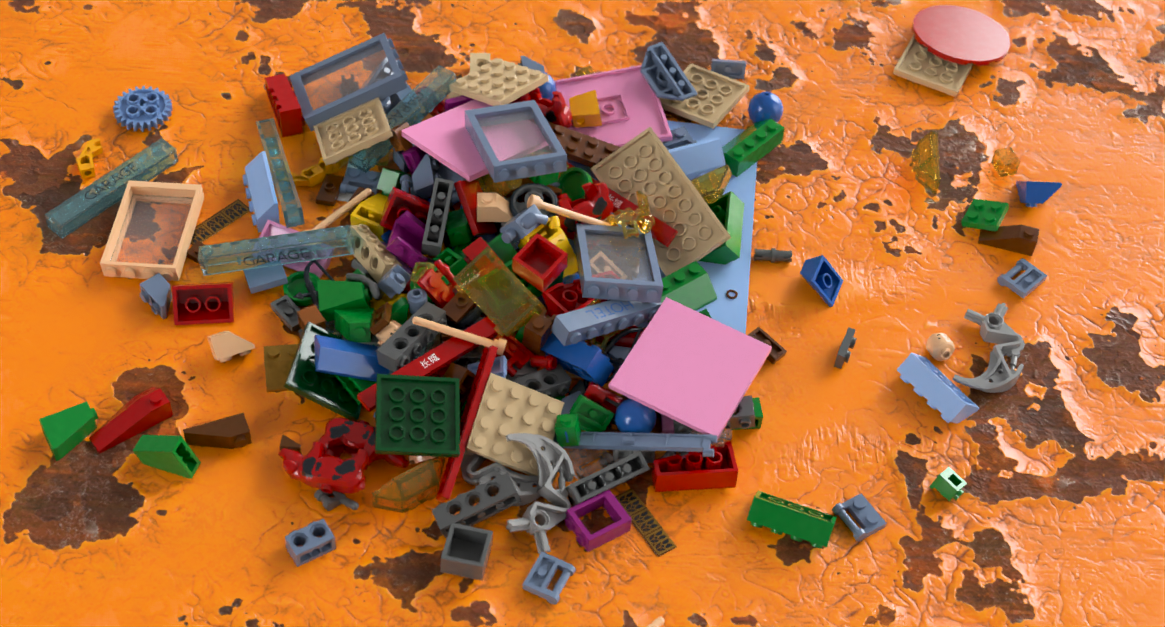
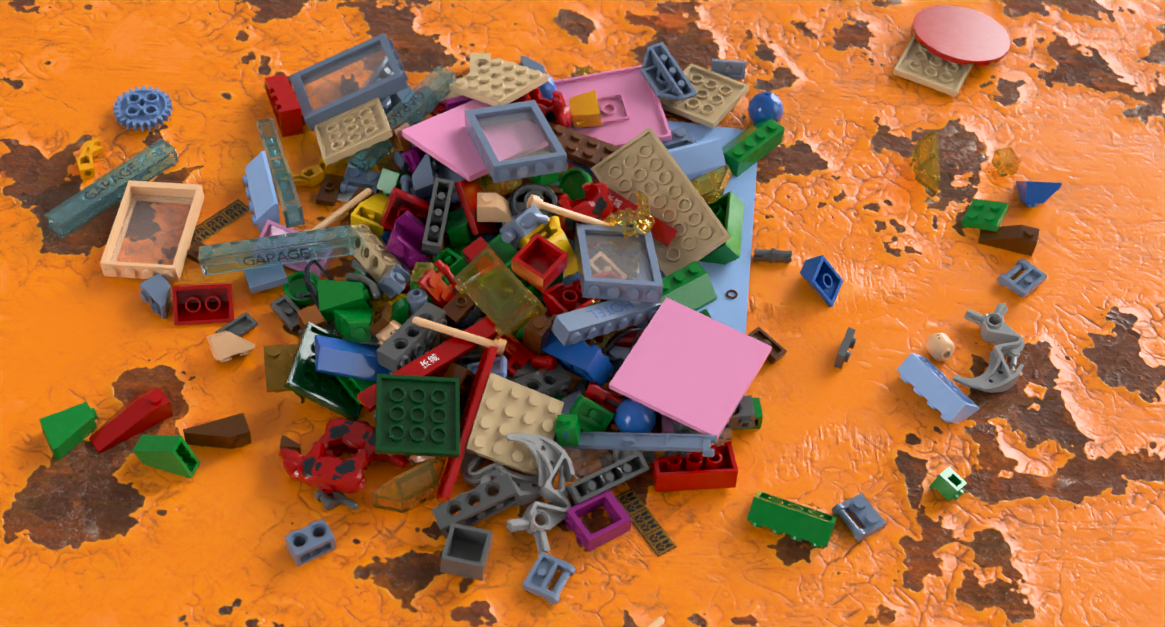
(240, 325): none -> dark grey tile

